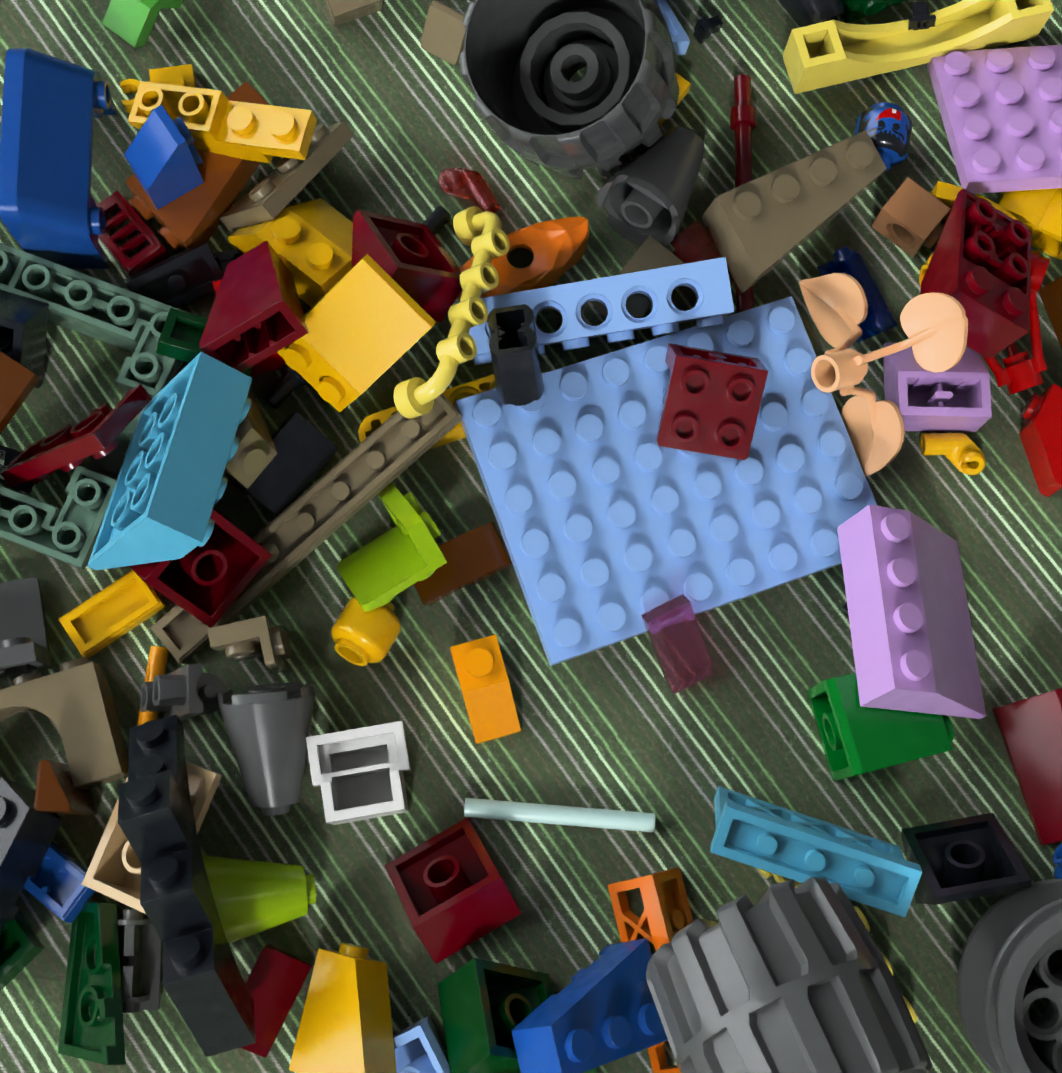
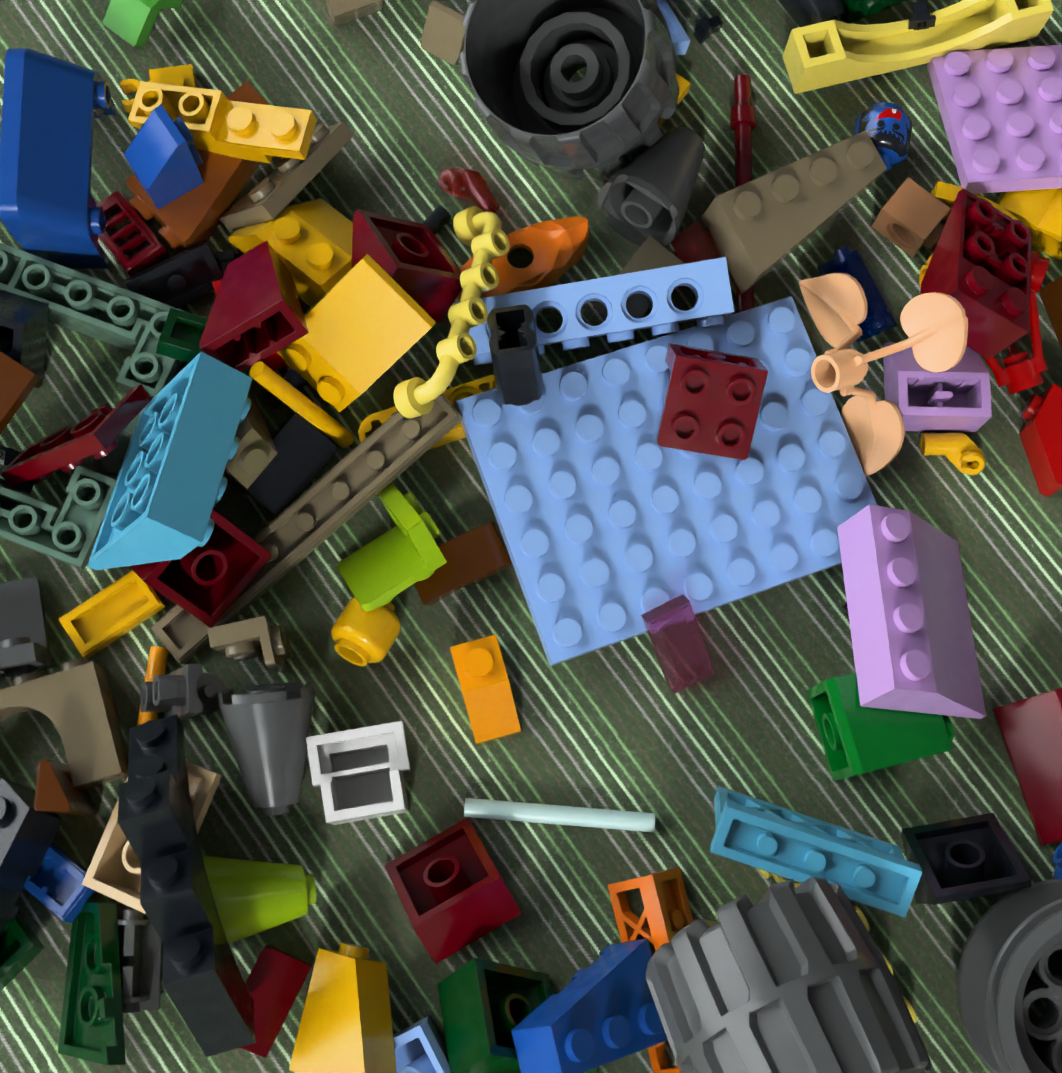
(301, 404): none -> yellow bar

